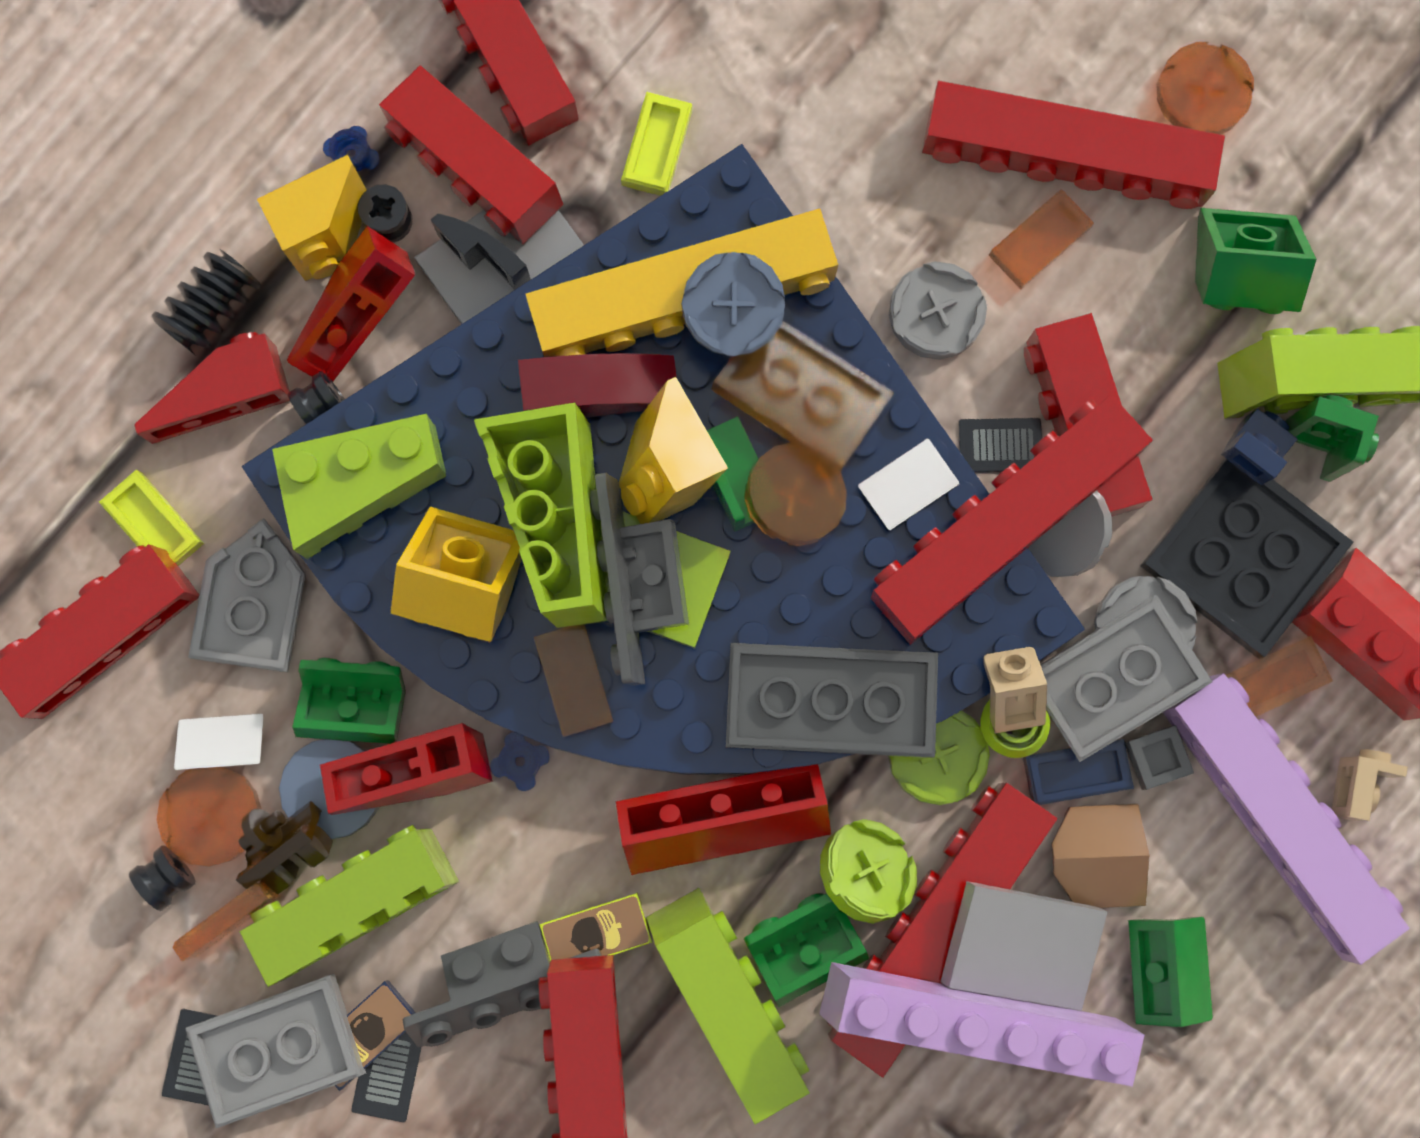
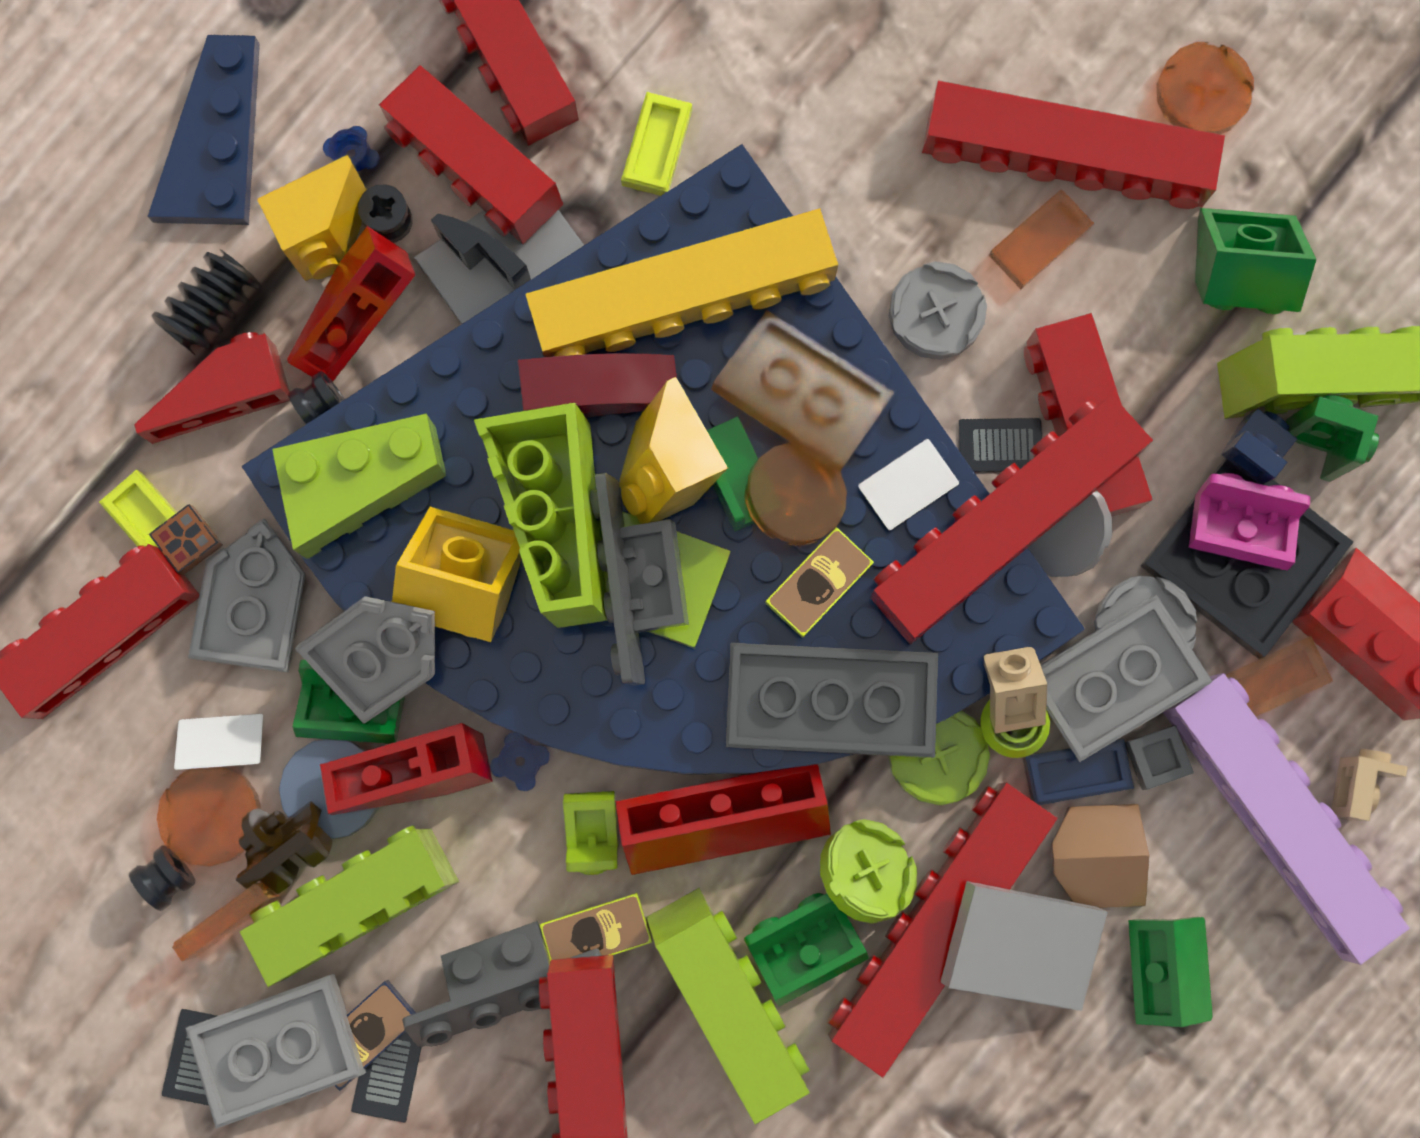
(185, 539): none -> tile
(213, 146): none -> dark blue wing
(373, 654): none -> light grey tile
(573, 679): clear orange tile -> none
(591, 832): none -> lime bracket
(733, 304): sand blue tile -> none
(819, 582): none -> medium nougat tile
(980, 1025): lavender brick -> none
(1247, 520): none -> dark pink bracket

